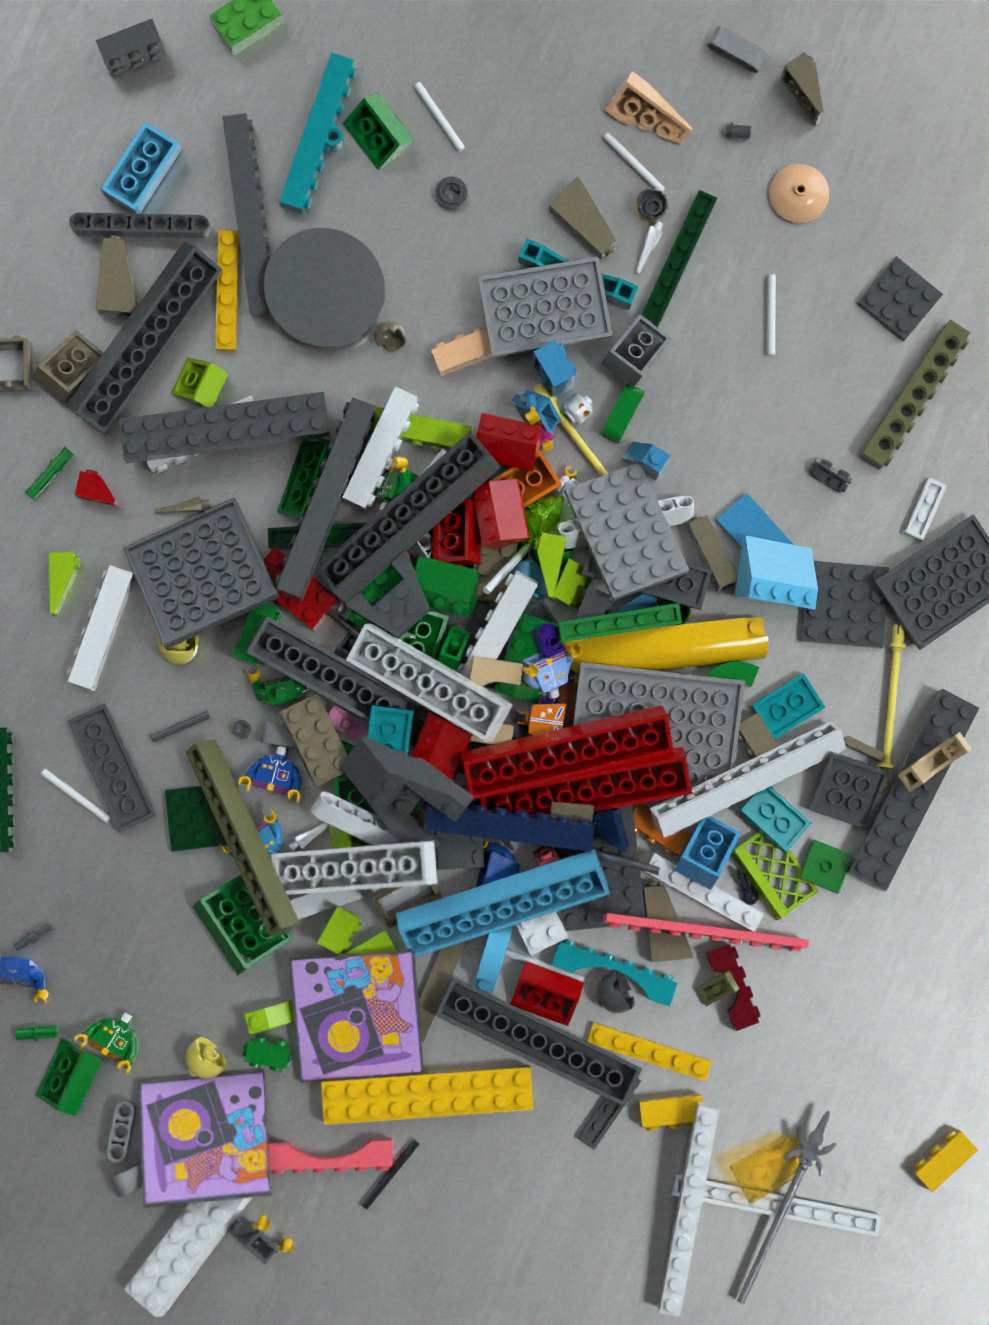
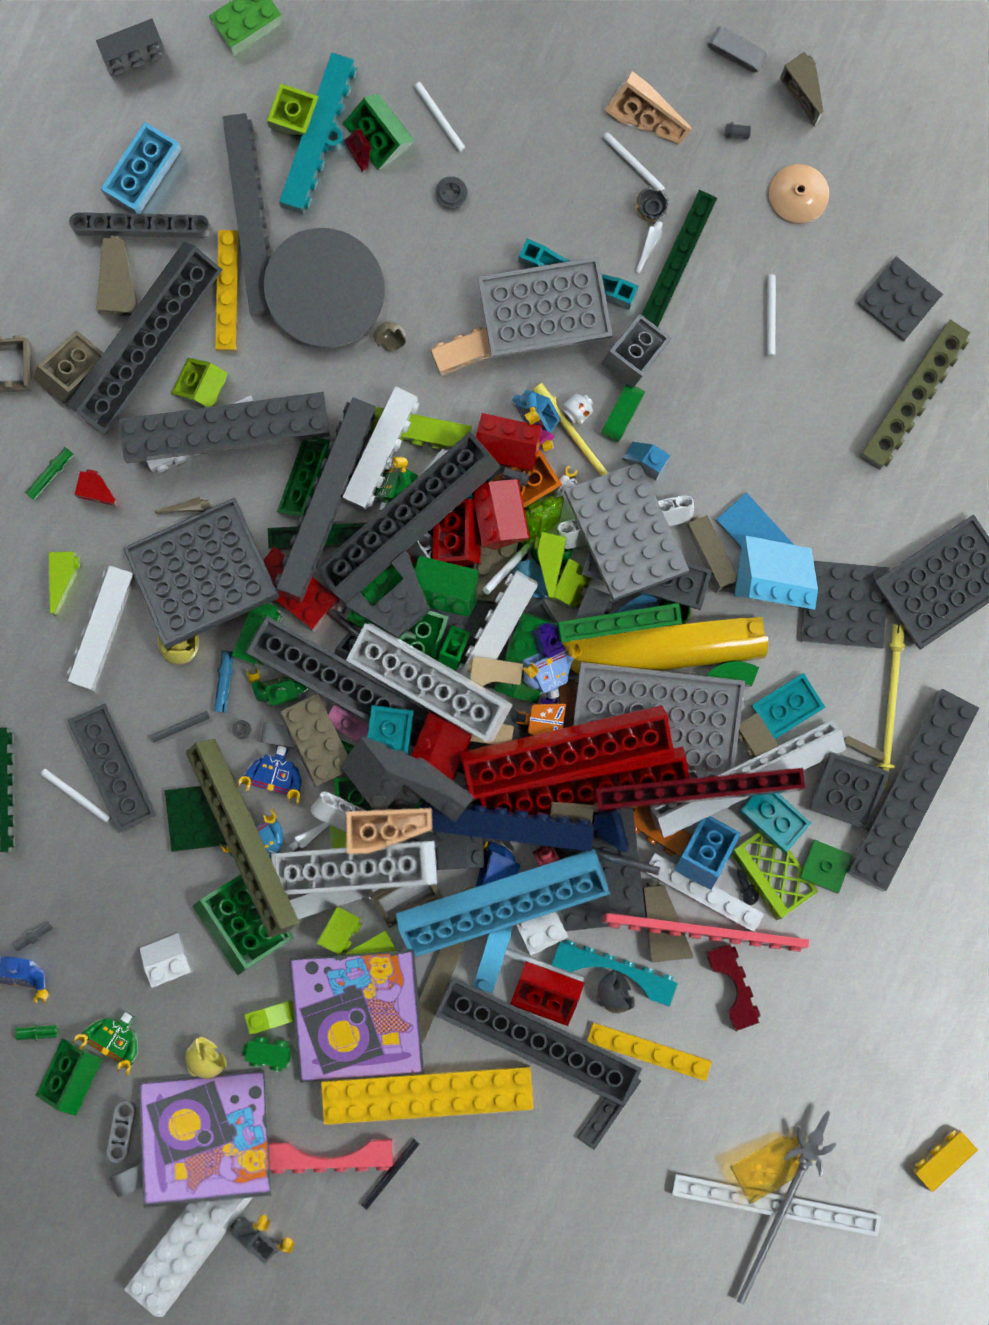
(165, 960): none -> white slope
(223, 681): none -> dark azure pin
(291, 110): none -> lime slope
(359, 148): none -> dark red tile
(379, 829): none -> light nougat wedge
(510, 474): none -> dark grey pin
(554, 369): dark azure brick -> none
(581, 216): dark tan slope -> none
(668, 1111): yellow brick -> none
(688, 1209): white brick -> none
(698, 789): none -> dark red brick
(717, 988): olive plate -> none
(838, 477): dark grey hinge -> none
(925, 509): white tile -> none
(934, 761): tan arch -> none

